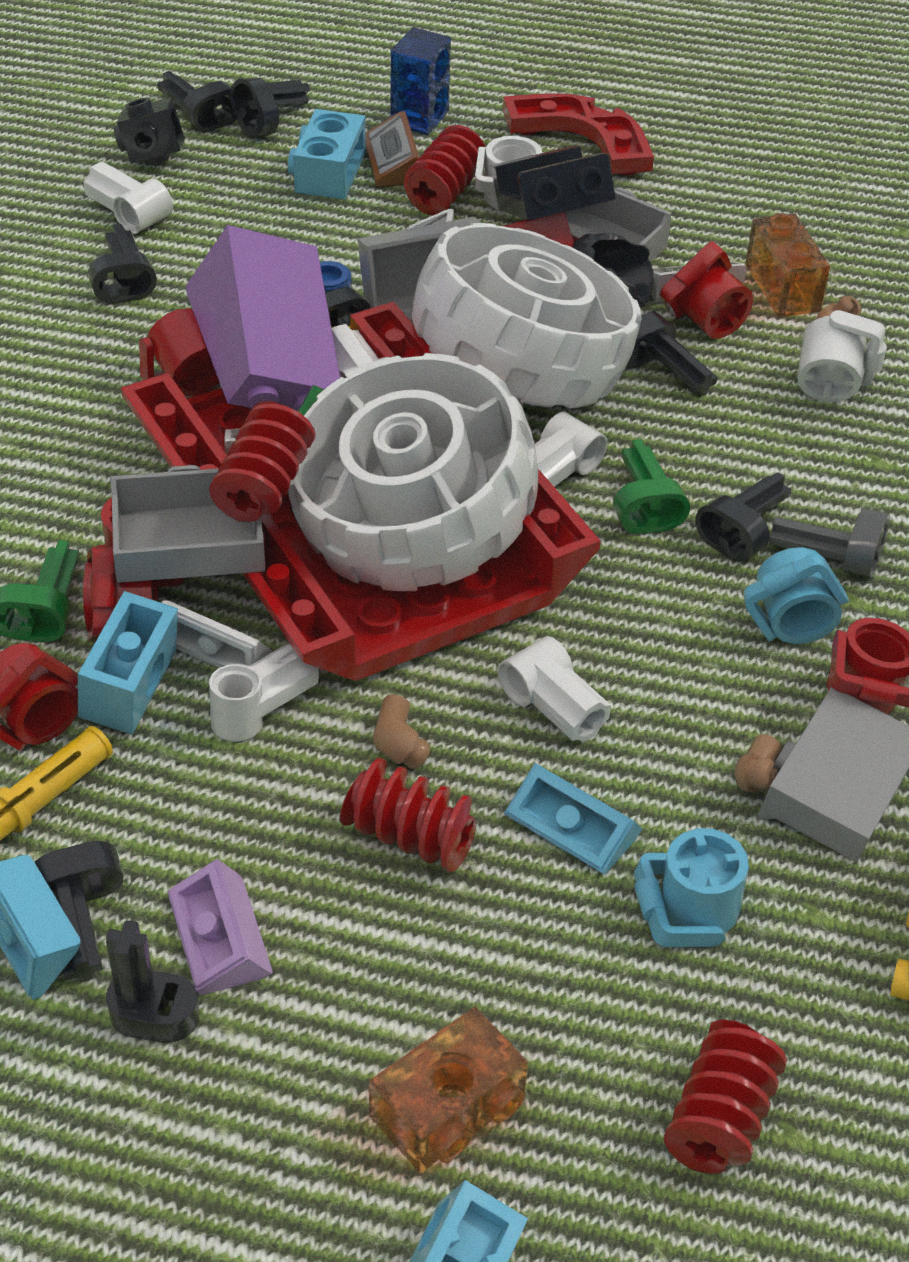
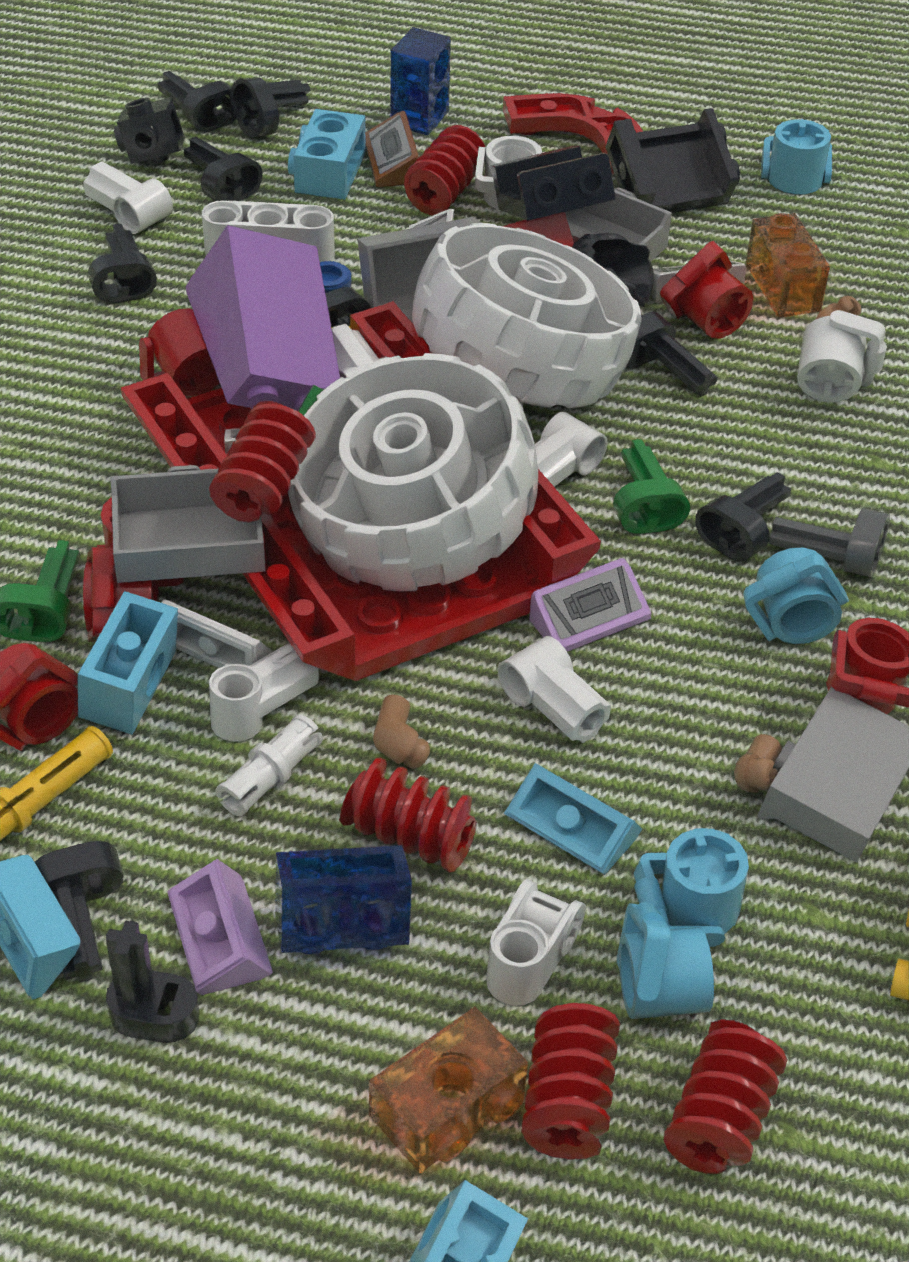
(234, 173): none -> black piece
(269, 765): none -> white pin
(289, 221): none -> white beam
(341, 887): none -> clear blue brick
(530, 943): none -> white piece
(570, 1080): none -> red piece
(589, 605): none -> slope
(663, 967): none -> medium azure piece
(675, 165): none -> black panel
(798, 157): none -> medium azure piece

